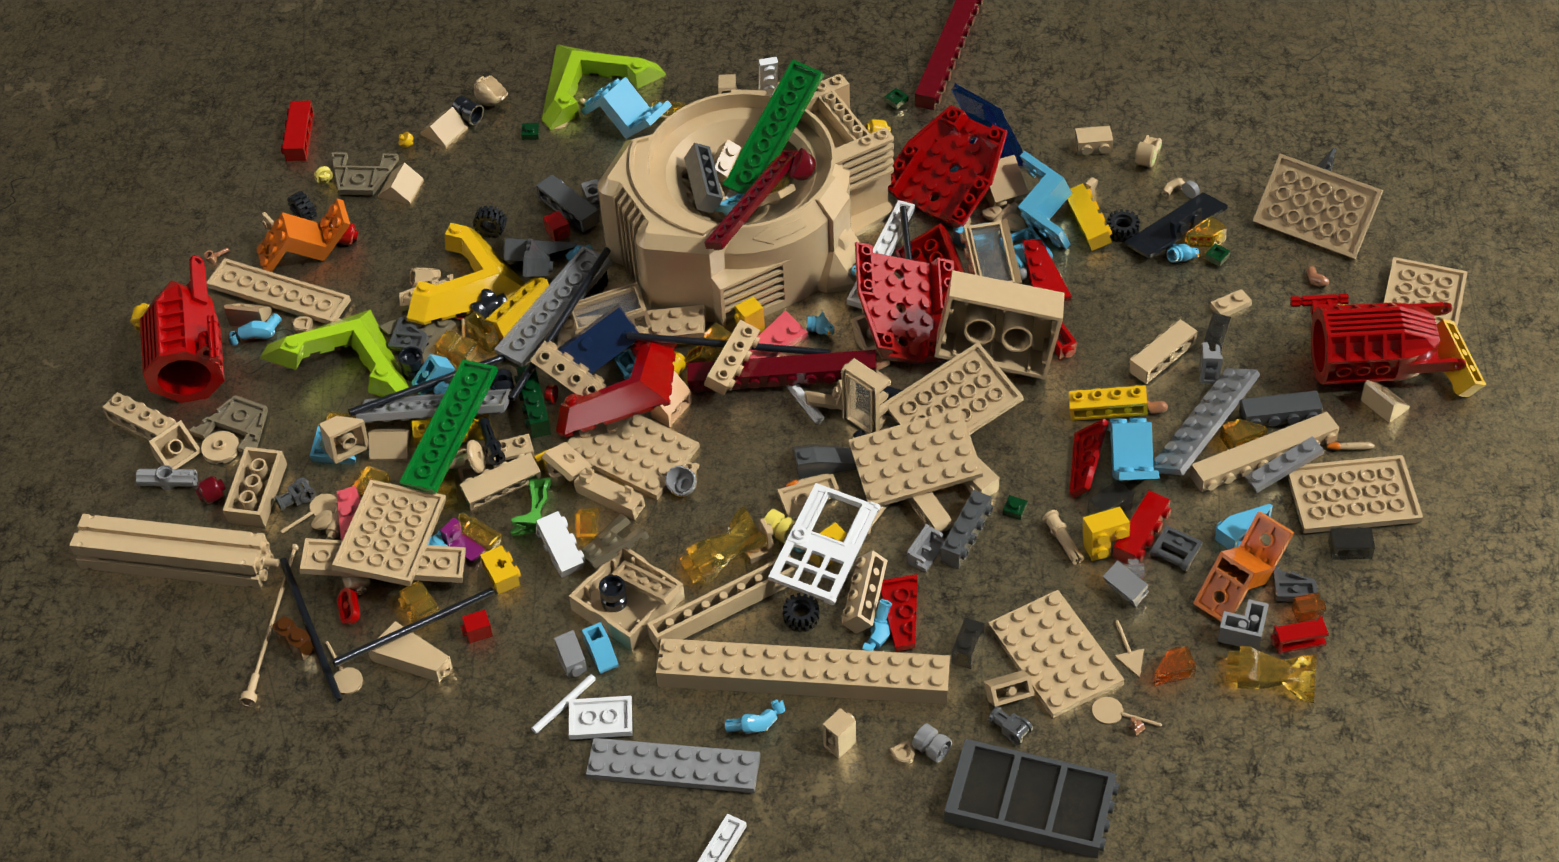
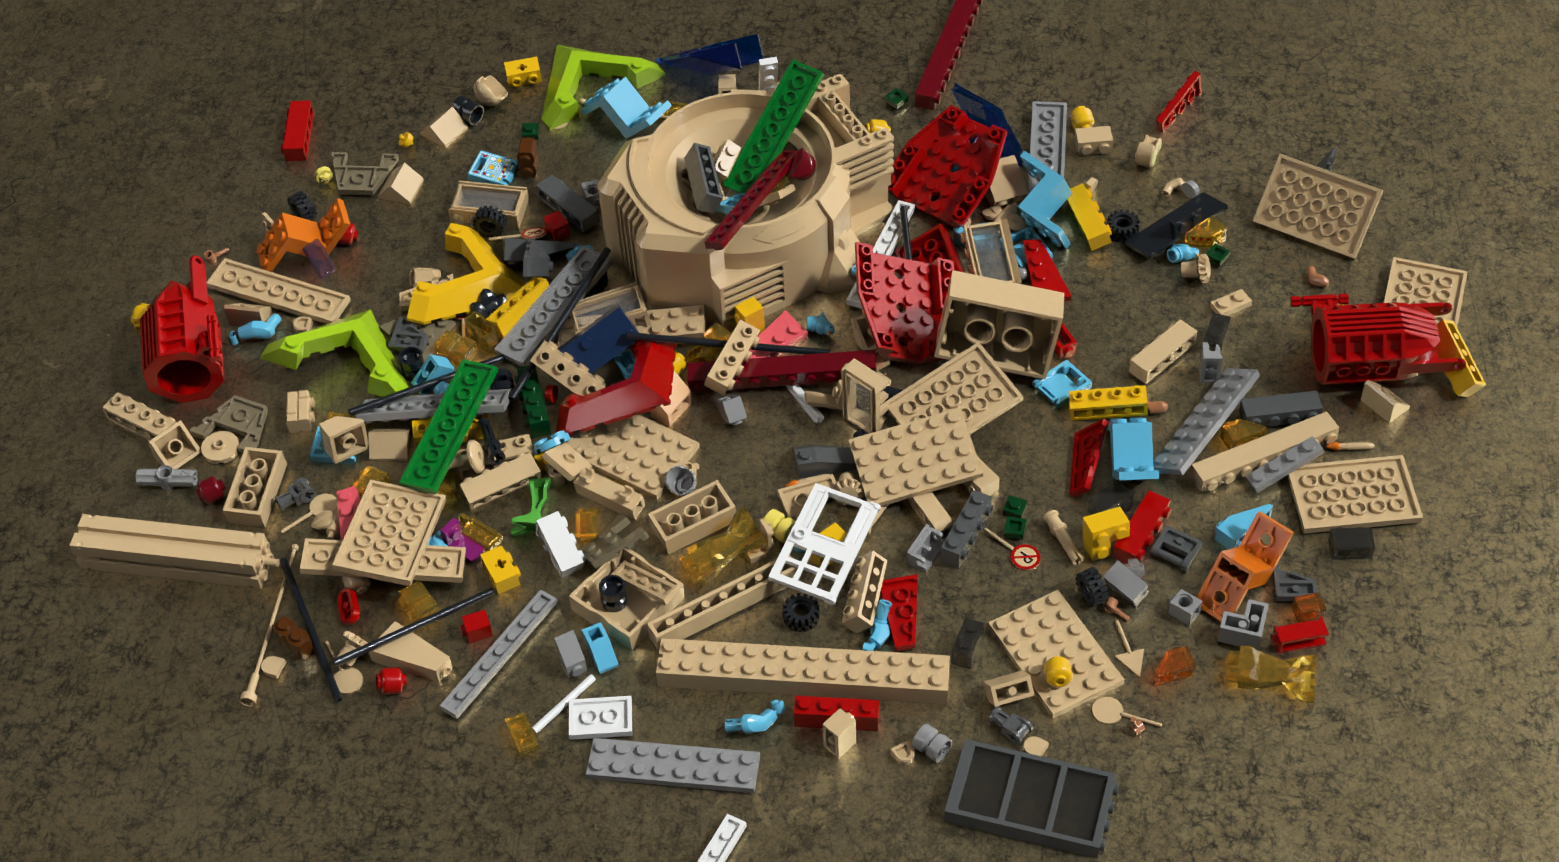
(273, 666): none -> tan tile
(299, 411): none -> tan brick
(319, 258): none -> tile
(352, 643): none -> tan gear
(390, 681): none -> red head
(473, 195): none -> window
(495, 169): none -> medium azure container
(498, 654): none -> light grey plate
(522, 72): none -> yellow brick
(522, 734): none -> clear yellow plate
(528, 157): none -> reddish brown brick
(533, 233): none -> tan piece
(545, 444): none -> medium azure plate
(692, 517): none -> tan brick
(719, 56): none -> clear blue windscreen
(731, 409): none -> light grey slope
(814, 711): none -> red brick
(849, 485): none -> tan gear
(1015, 527): none -> dark green plate
(1023, 556): none -> piece
(1035, 746): none -> tan tile
(1048, 137): none -> light grey plate
(1058, 385): none -> medium azure container
(1058, 671): none -> yellow head
(1081, 117): none -> yellow head
(1092, 586): none -> black tyre
(1111, 607): none -> nougat hand
(1182, 97): none -> red wing
(1189, 612): none -> light grey brick
(1197, 268): none -> tan gear

